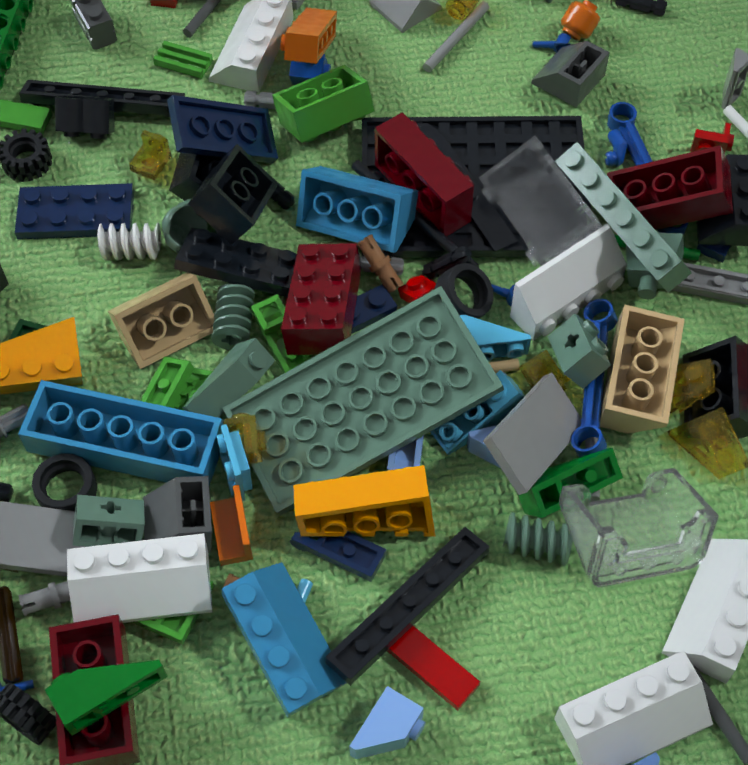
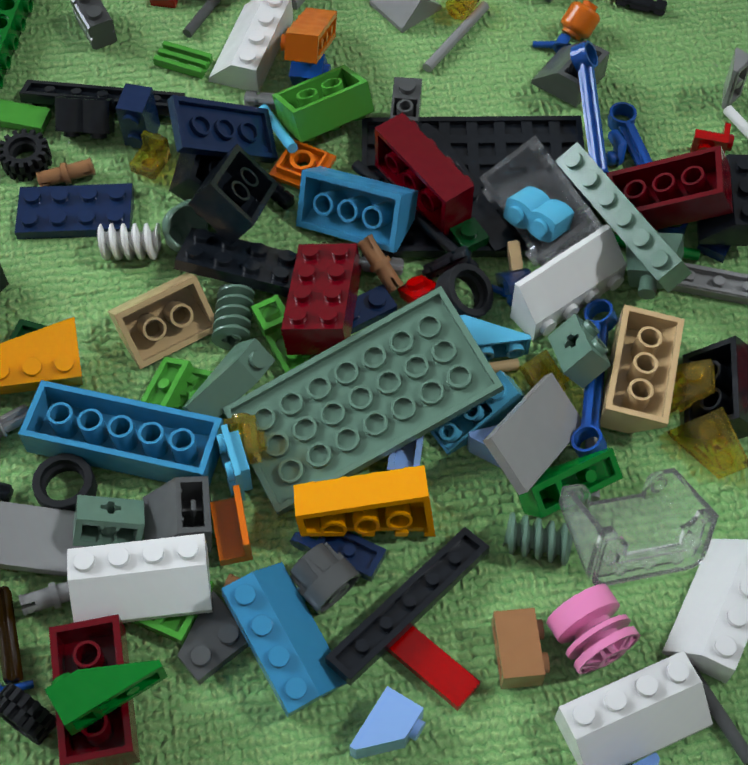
(66, 173): none -> medium nougat pin
(137, 113): none -> dark blue brick
(211, 642): none -> dark grey wing
(281, 132): none -> medium azure bar
(288, 171): none -> orange piece
(323, 576): none -> dark grey piece
(407, 98): none -> dark grey slope
(469, 234): none -> dark green plate
(509, 278): none -> dark blue slope
(514, 255): none -> tan tile
(519, 648): none -> medium nougat brick
(538, 214): none -> medium azure brick
(585, 60): none -> blue piece
(589, 624): none -> bright pink wheel

